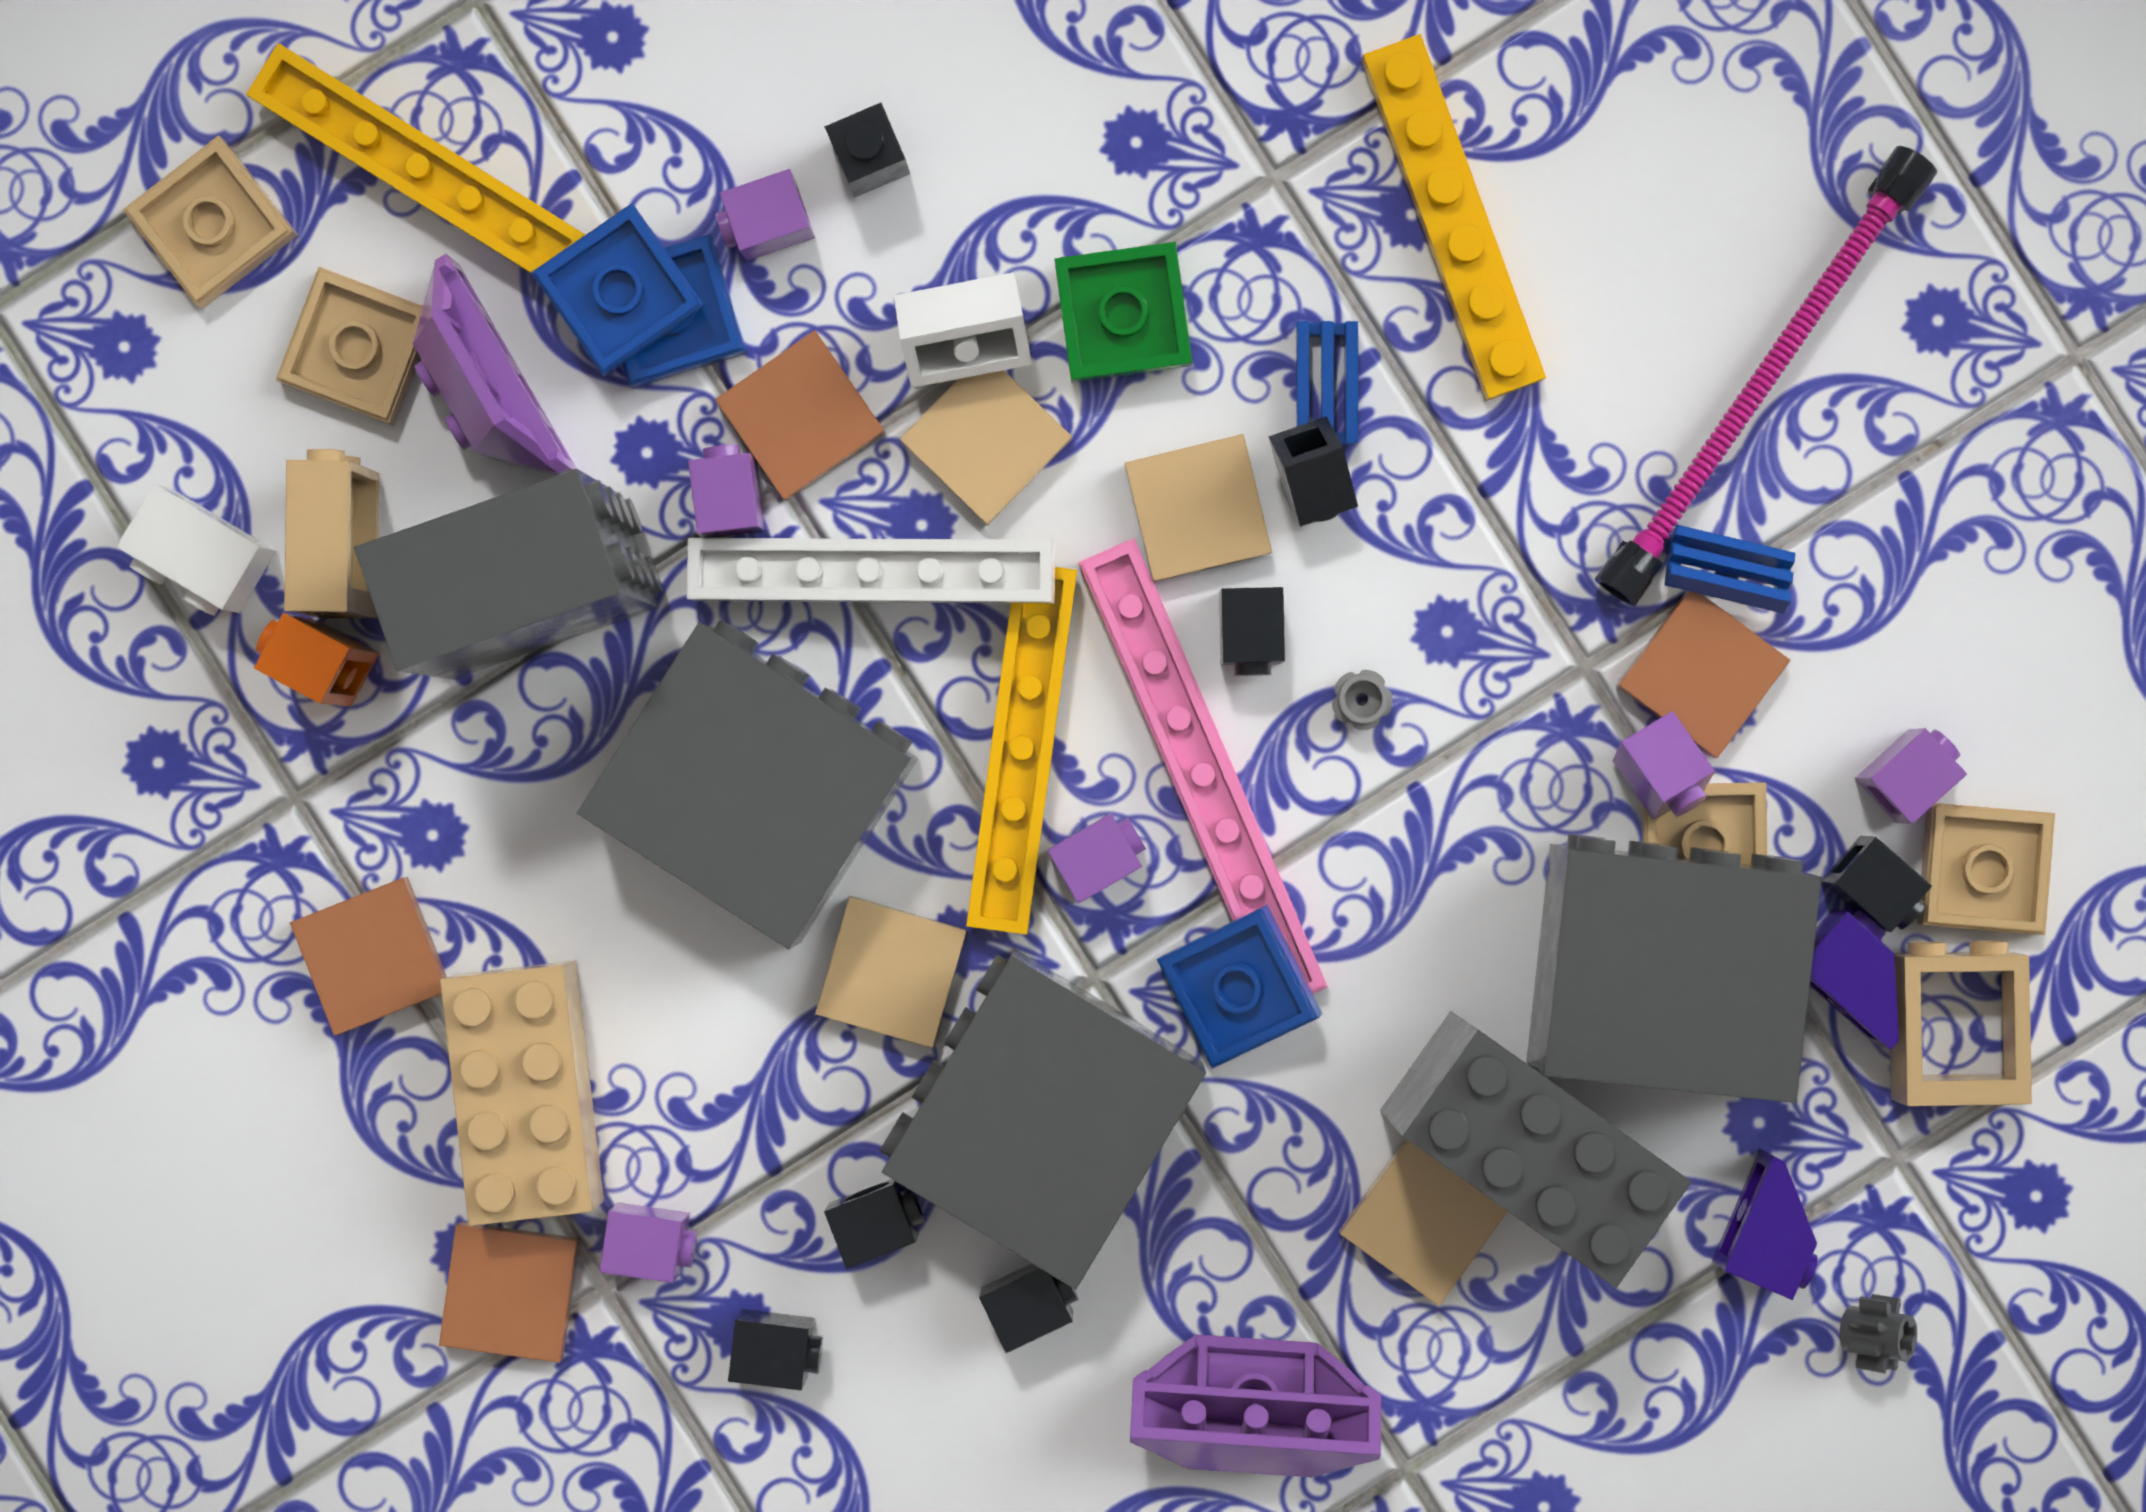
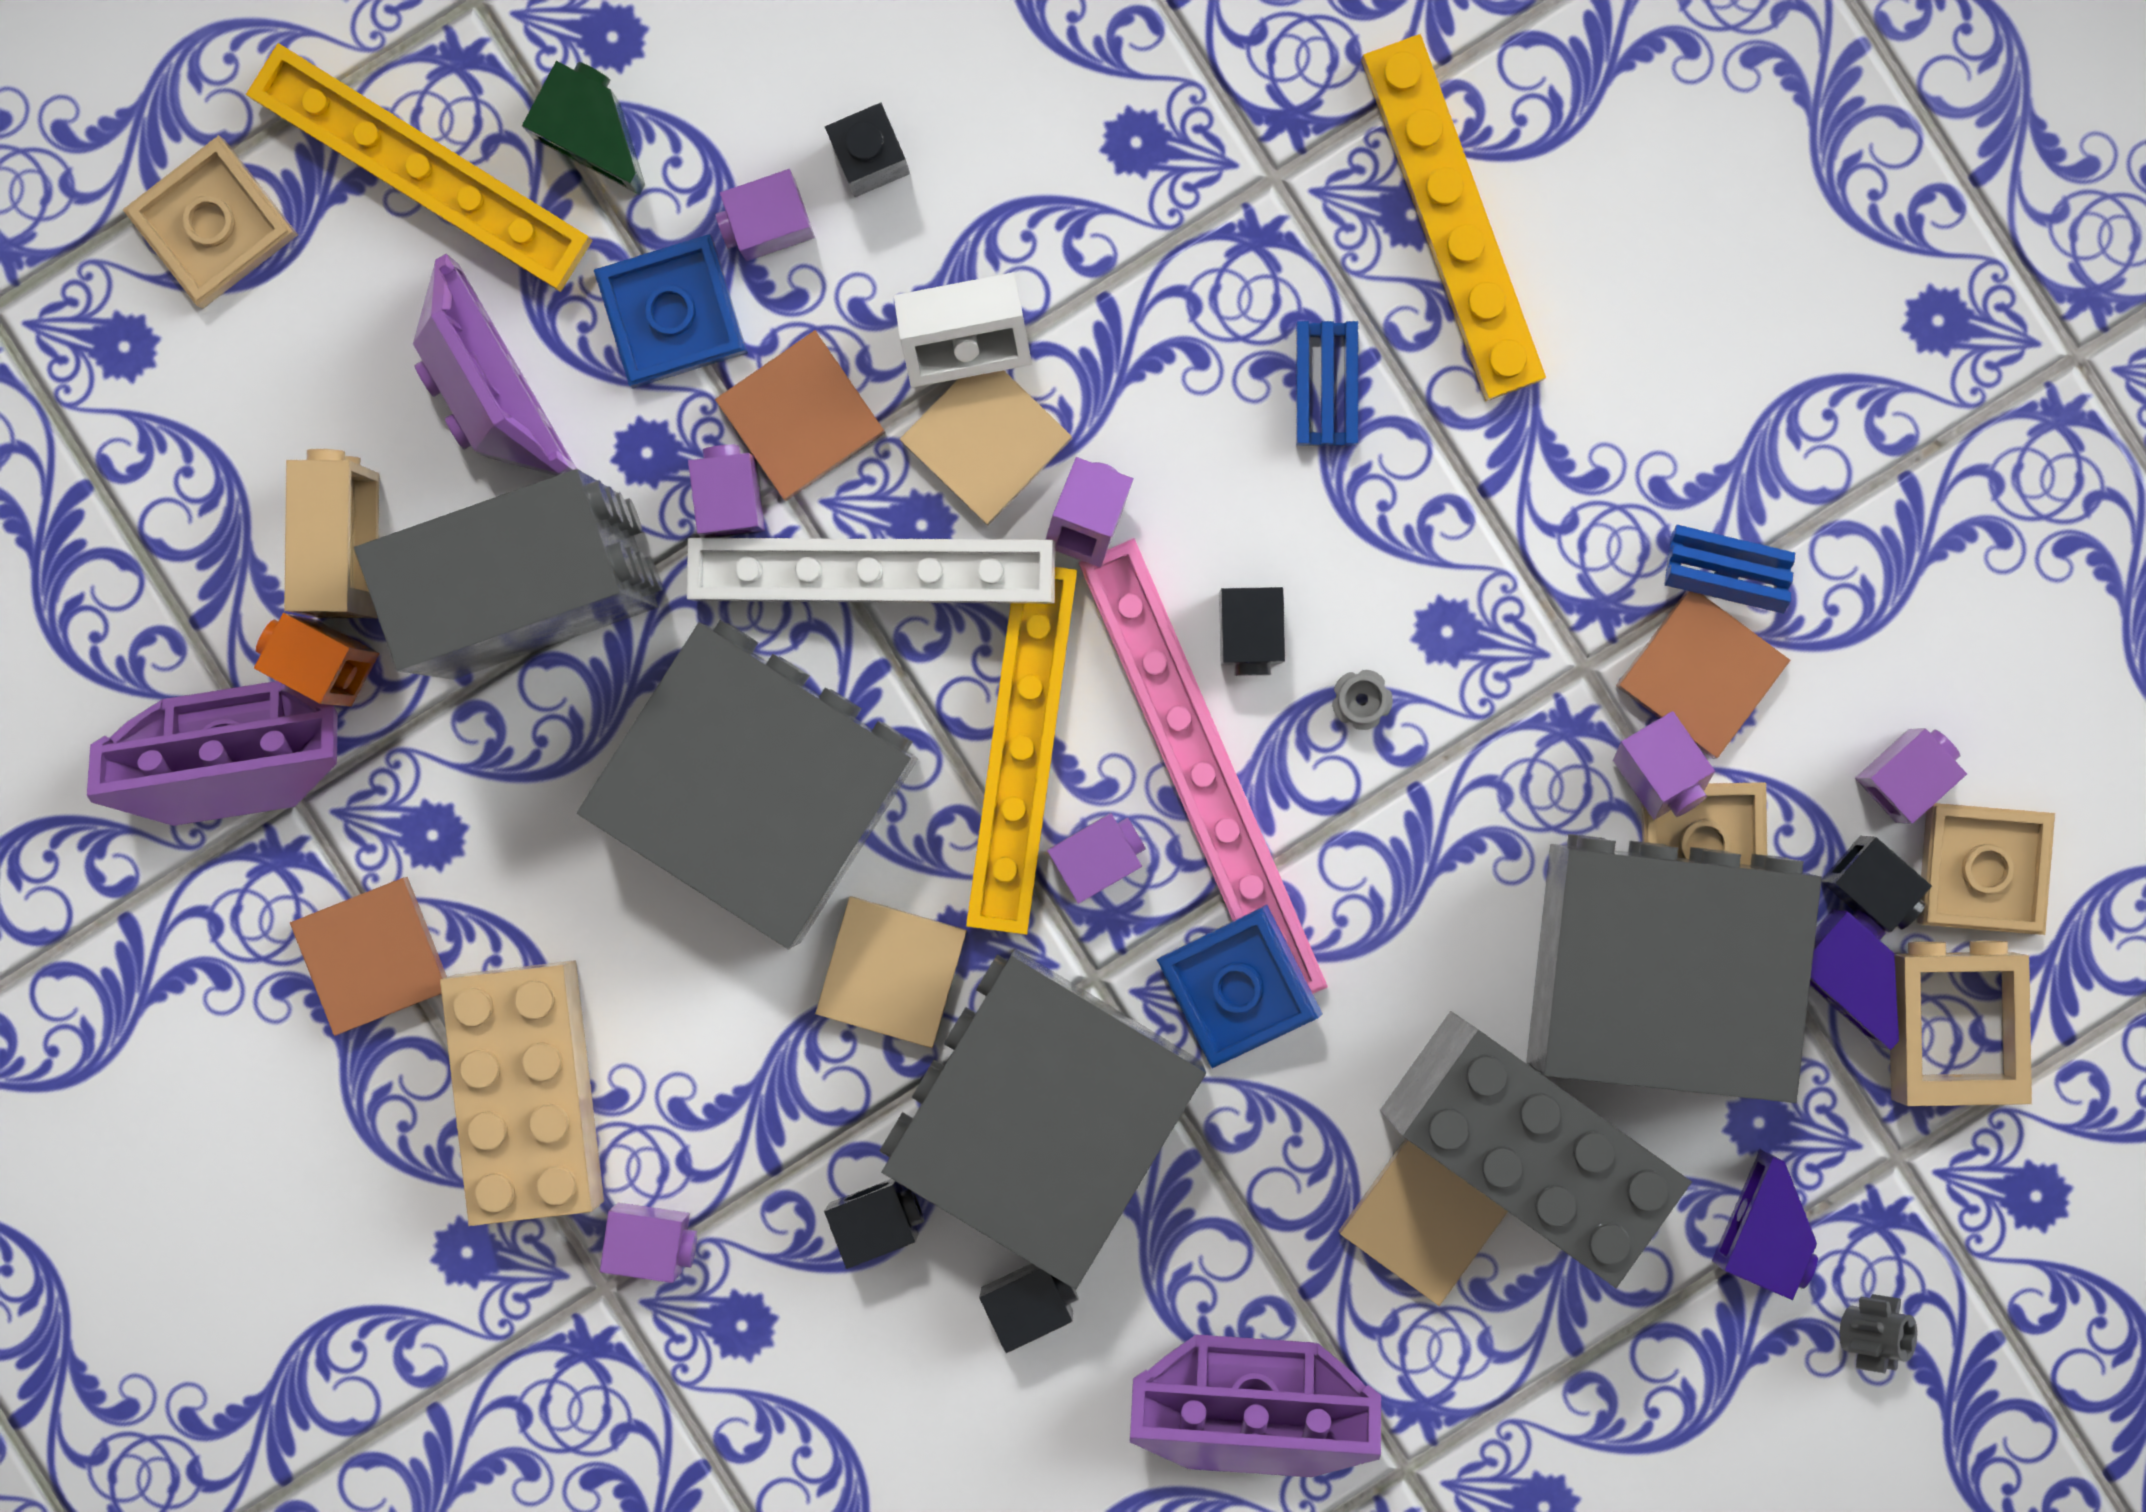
(194, 549): white brick -> none
(215, 755): none -> medium lavender wedge
(353, 346): tan tile -> none
(509, 1292): nougat tile -> none
(585, 124): none -> dark green slope
(618, 289): blue tile -> none
(774, 1350): black brick -> none
(1089, 511): none -> medium lavender brick
(1123, 312): green plate -> none
(1198, 508): tan tile -> none
(1313, 471): black brick -> none
(1895, 189): dark pink hose -> none

